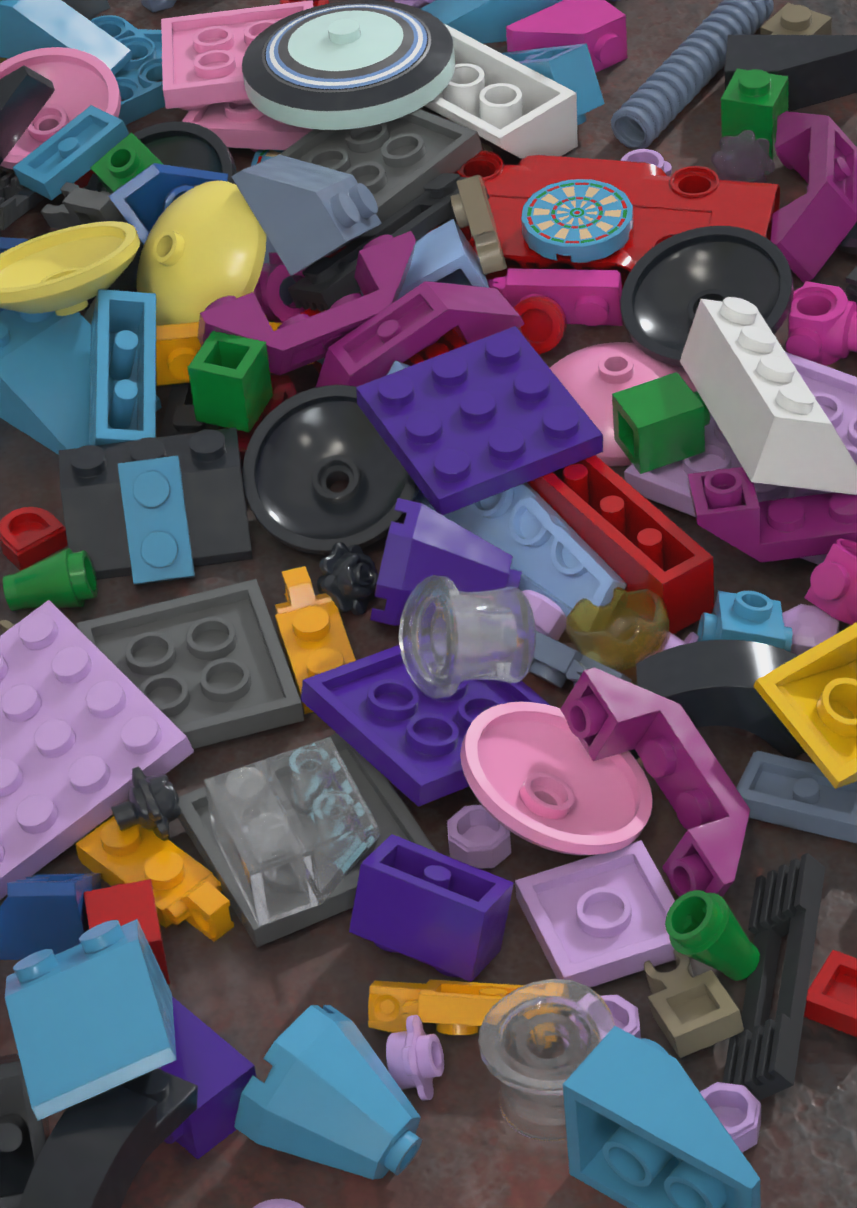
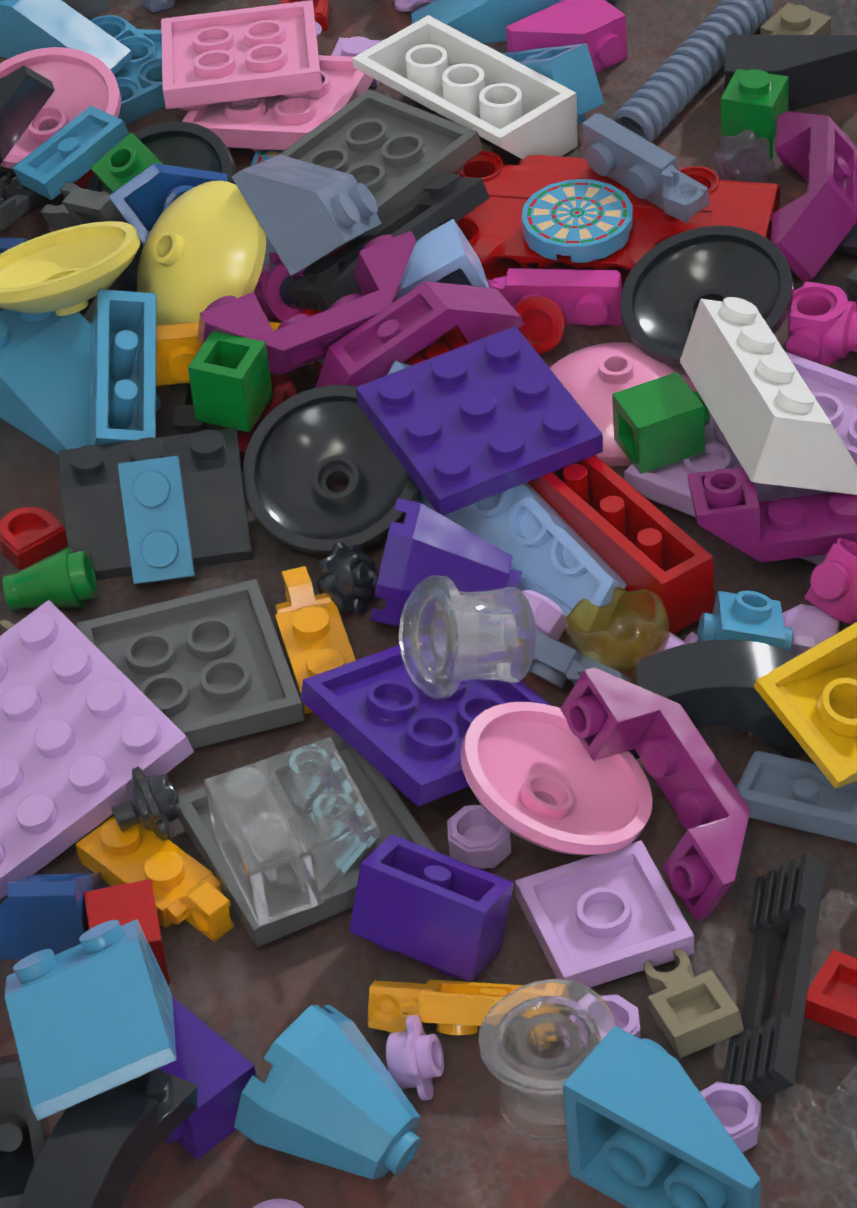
(348, 64): dish -> none
(473, 210): dark tan plate -> none
(642, 168): none -> sand blue hinge
(708, 932): green cone -> none

